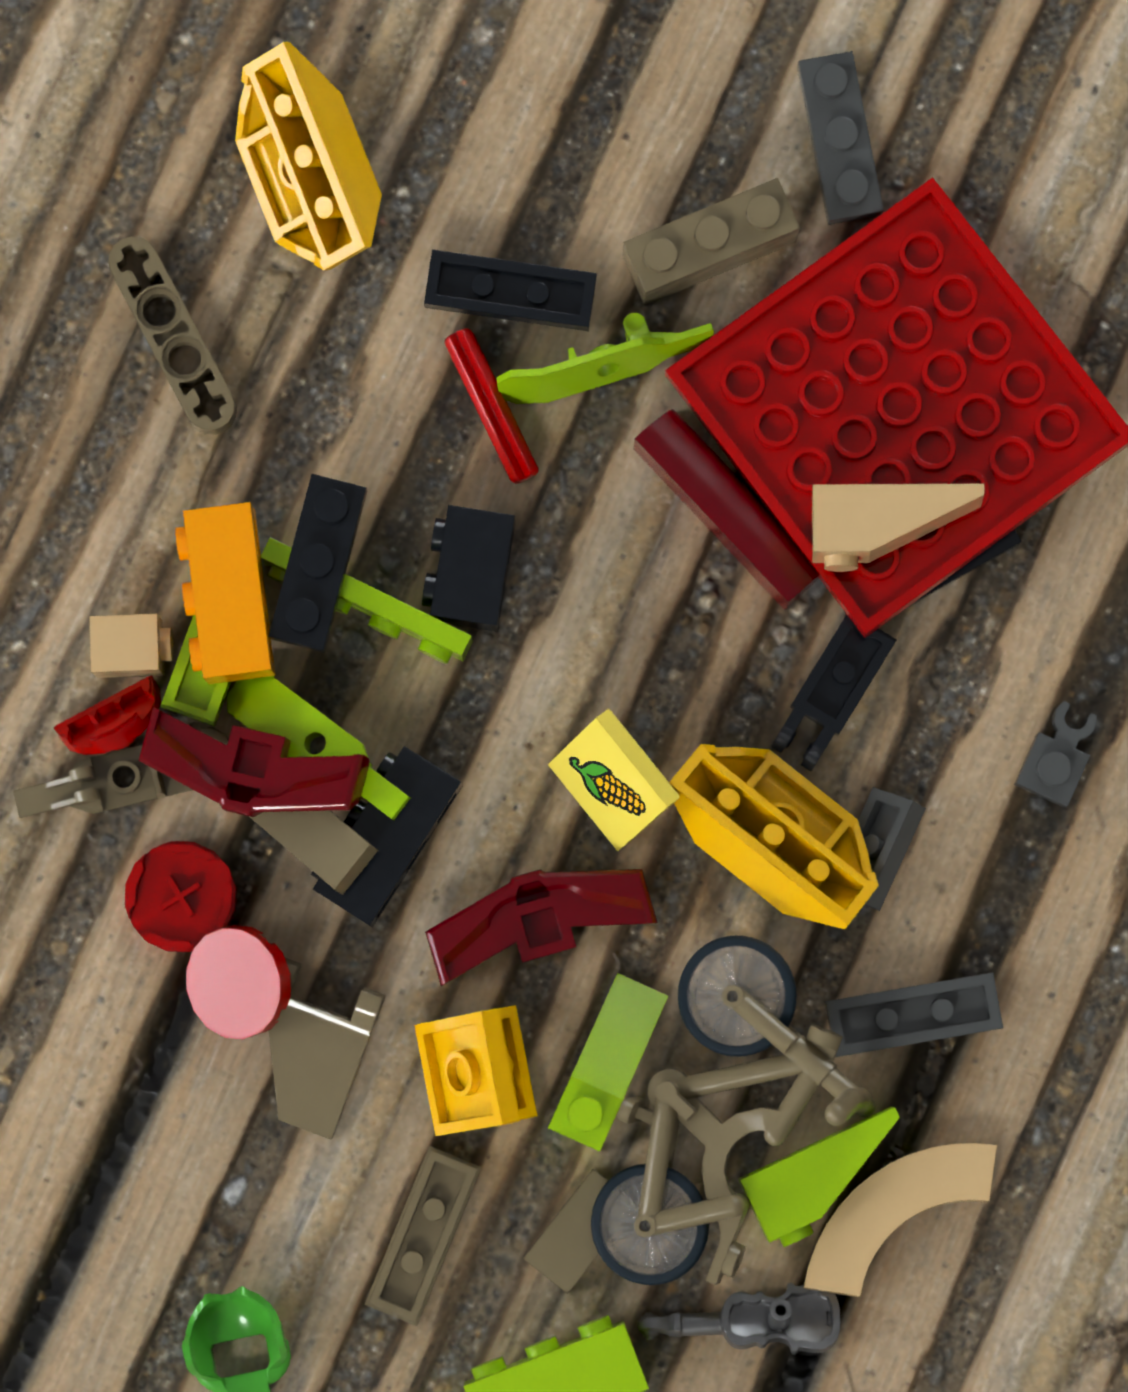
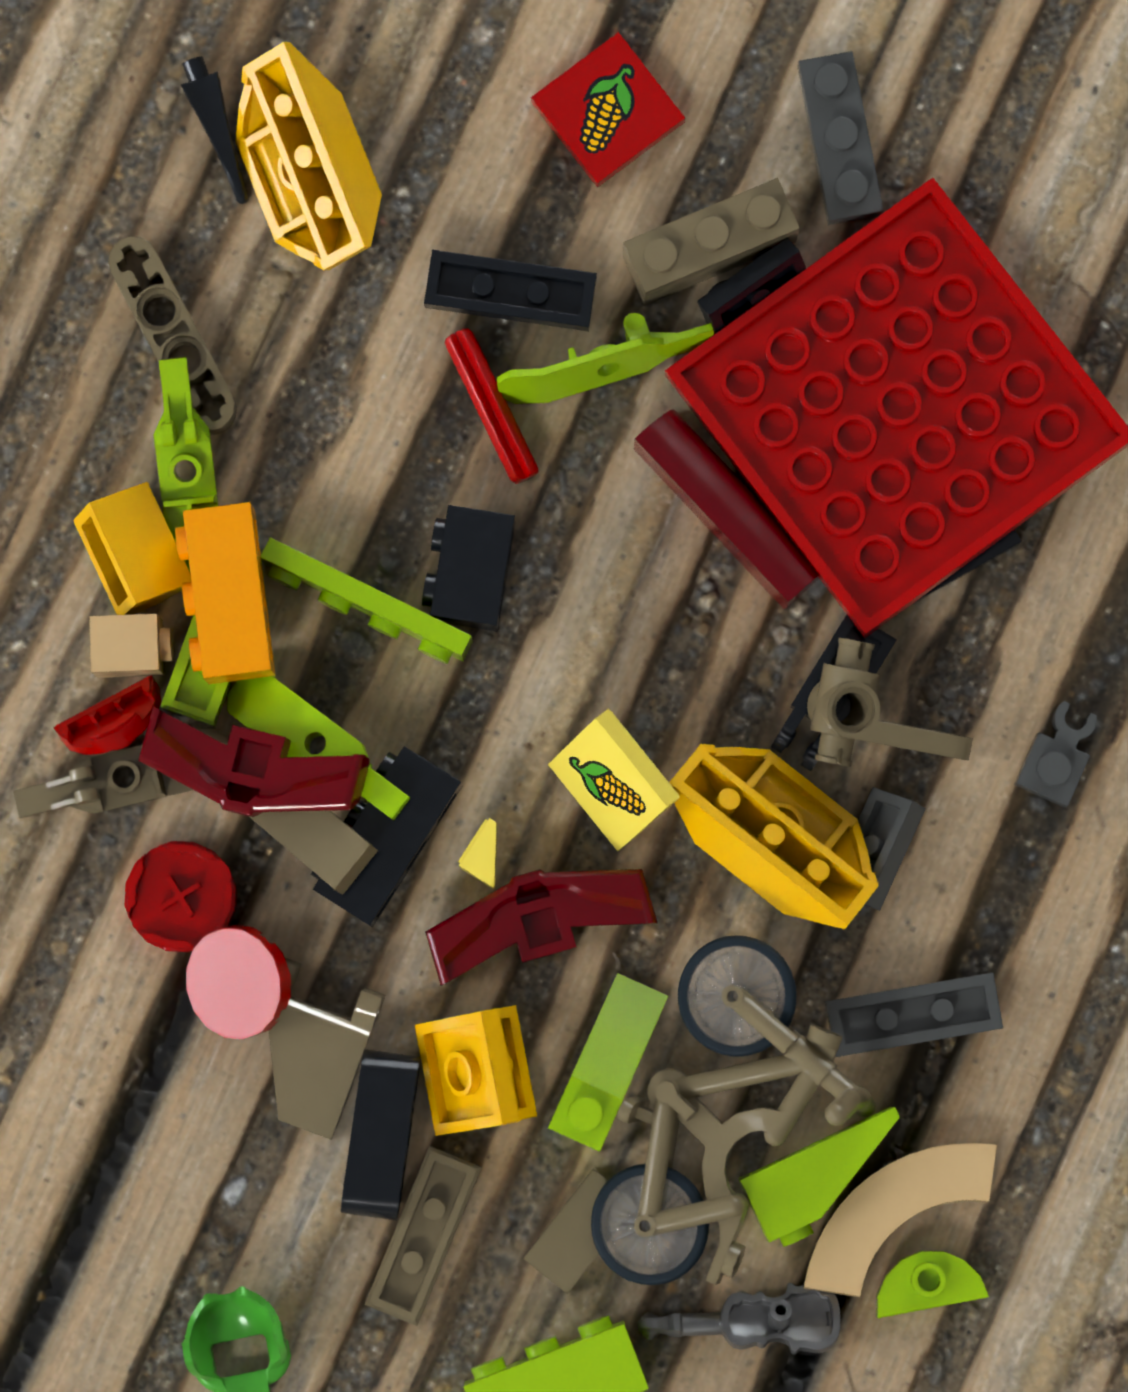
(132, 549): none -> yellow brick
(181, 437): none -> lime piece
(207, 100): none -> black piece
(318, 563): black plate -> none
(380, 1134): none -> black beam
(481, 854): none -> light yellow slope
(608, 109): none -> red tile
(751, 284): none -> black plate
(852, 678): none -> dark tan piece
(871, 520): tan slope -> none
(927, 1282): none -> lime plate

